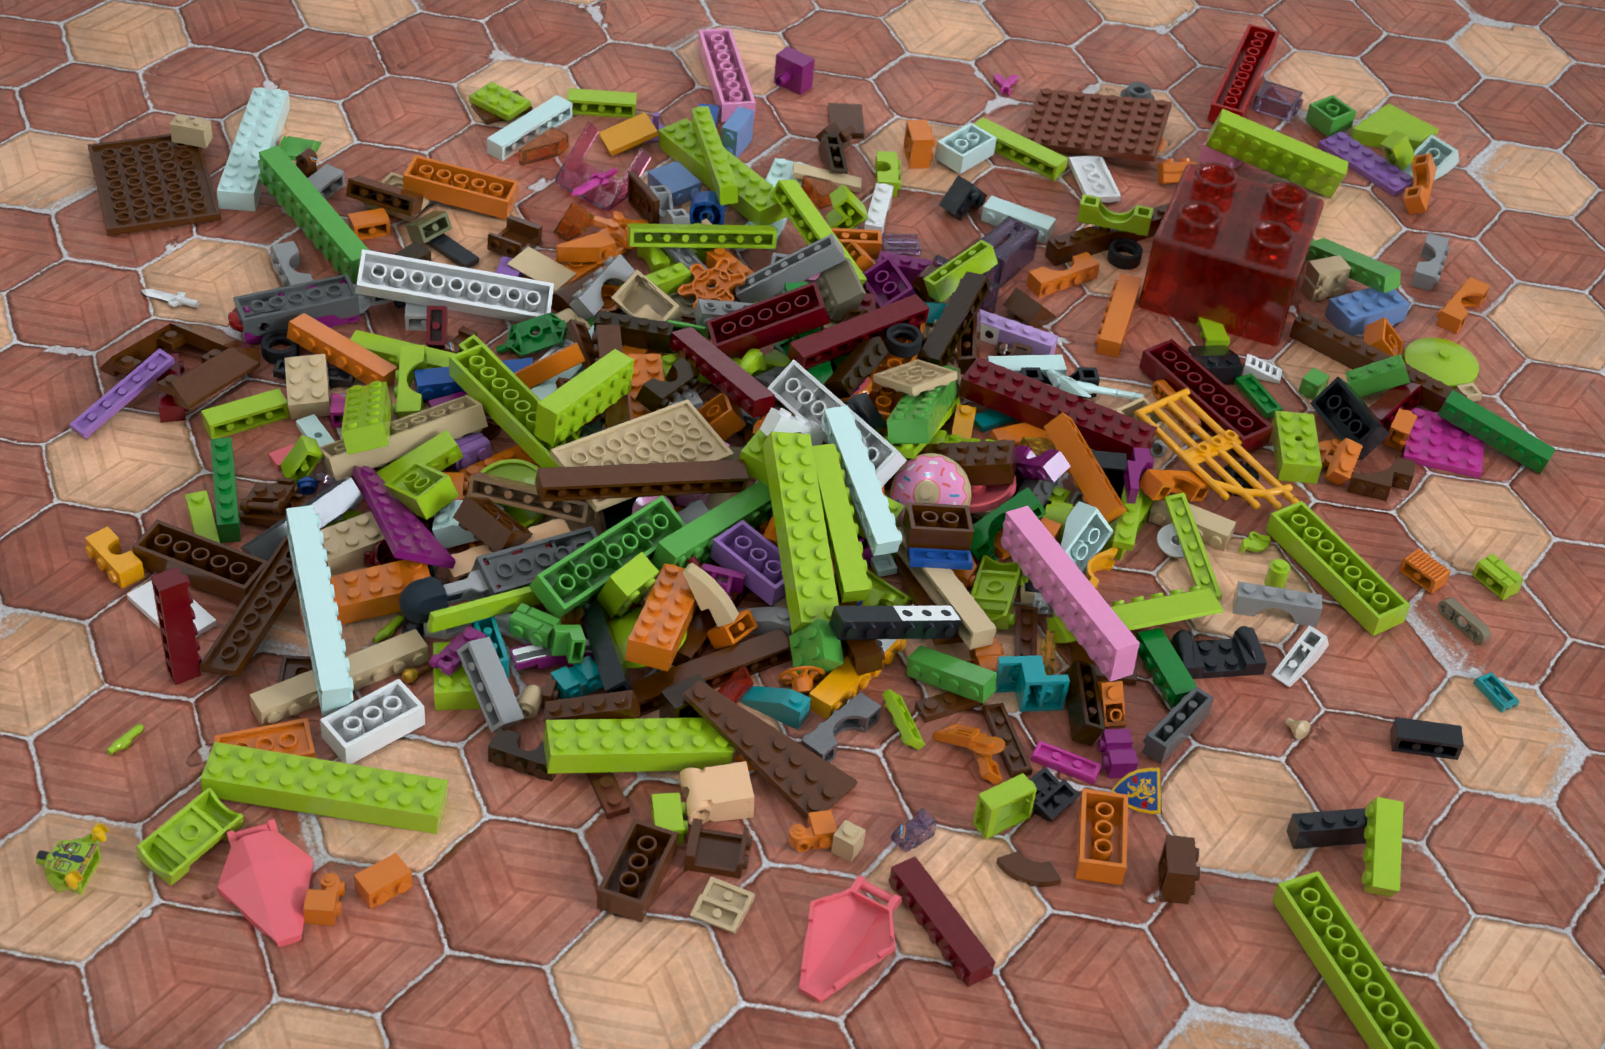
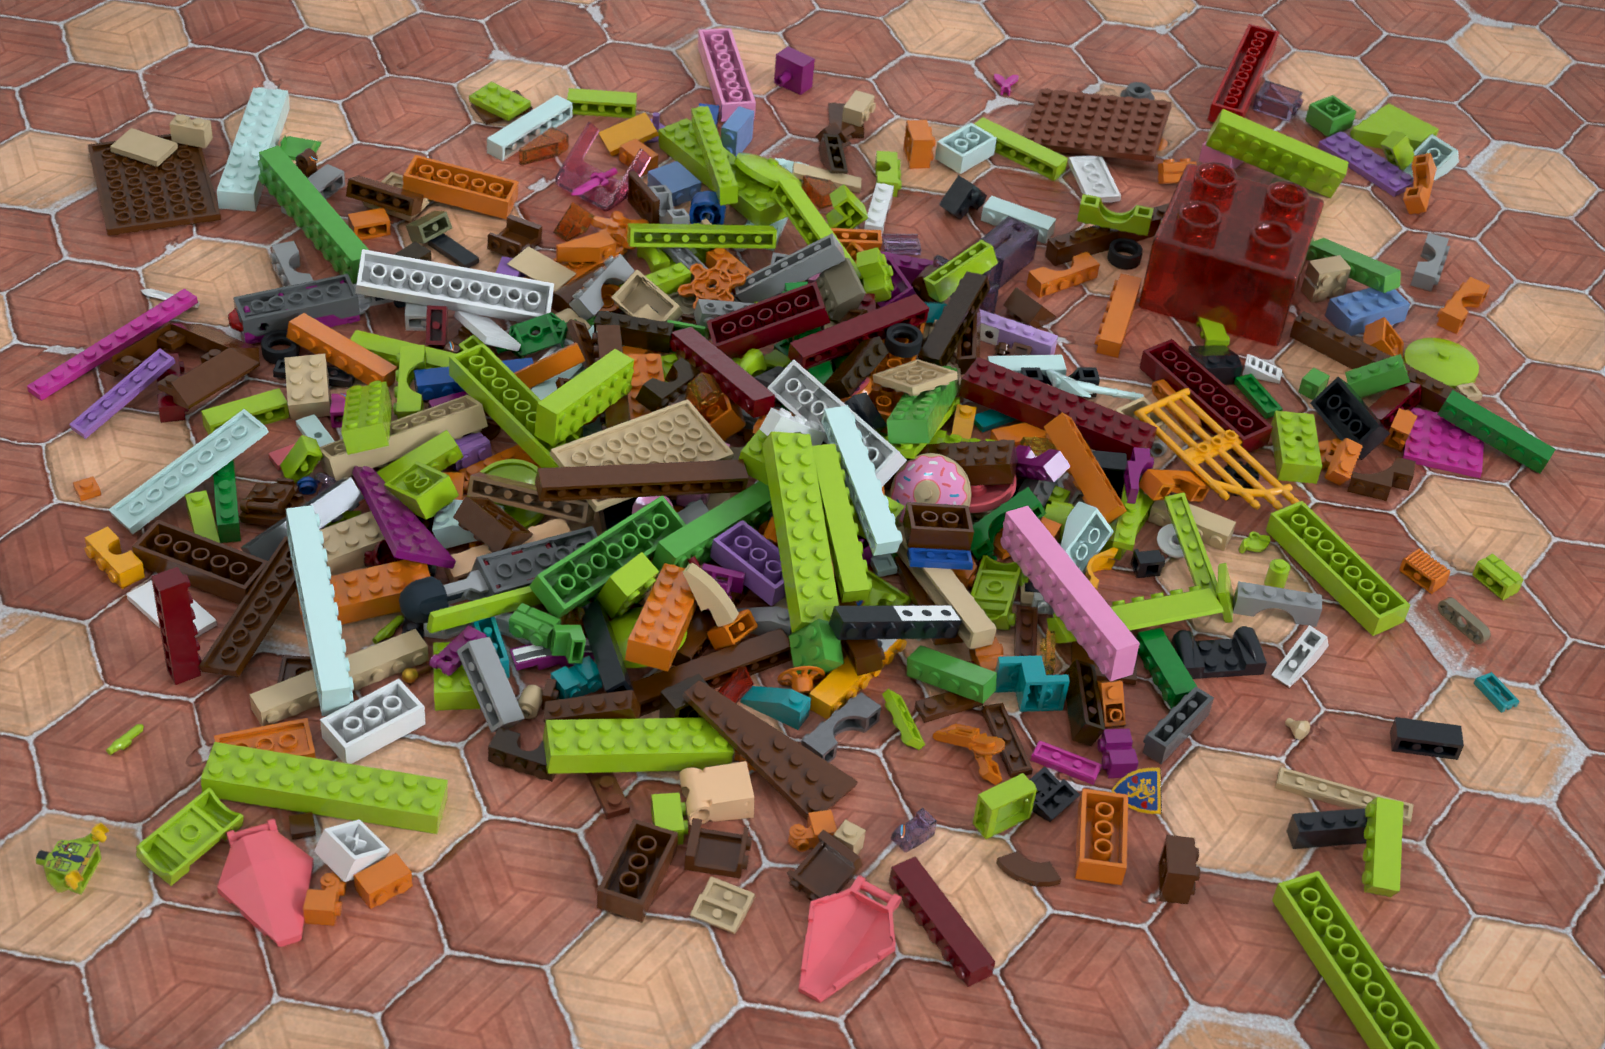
(87, 488): none -> orange plate
(111, 344): none -> dark pink plate
(144, 147): none -> tan tile
(188, 471): none -> light aqua plate
(302, 825): none -> reddish brown tile
(350, 848): none -> white brick
(487, 330): none -> white tile
(629, 151): none -> orange brick
(703, 391): none -> clear orange slope
(763, 169): none -> lime dish
(825, 868): none -> reddish brown panel
(858, 108): none -> tan brick
(875, 273): none -> lime brick
(1147, 563): none -> black brick
(1225, 592): none -> lime tile
(1331, 792): none -> tan tile

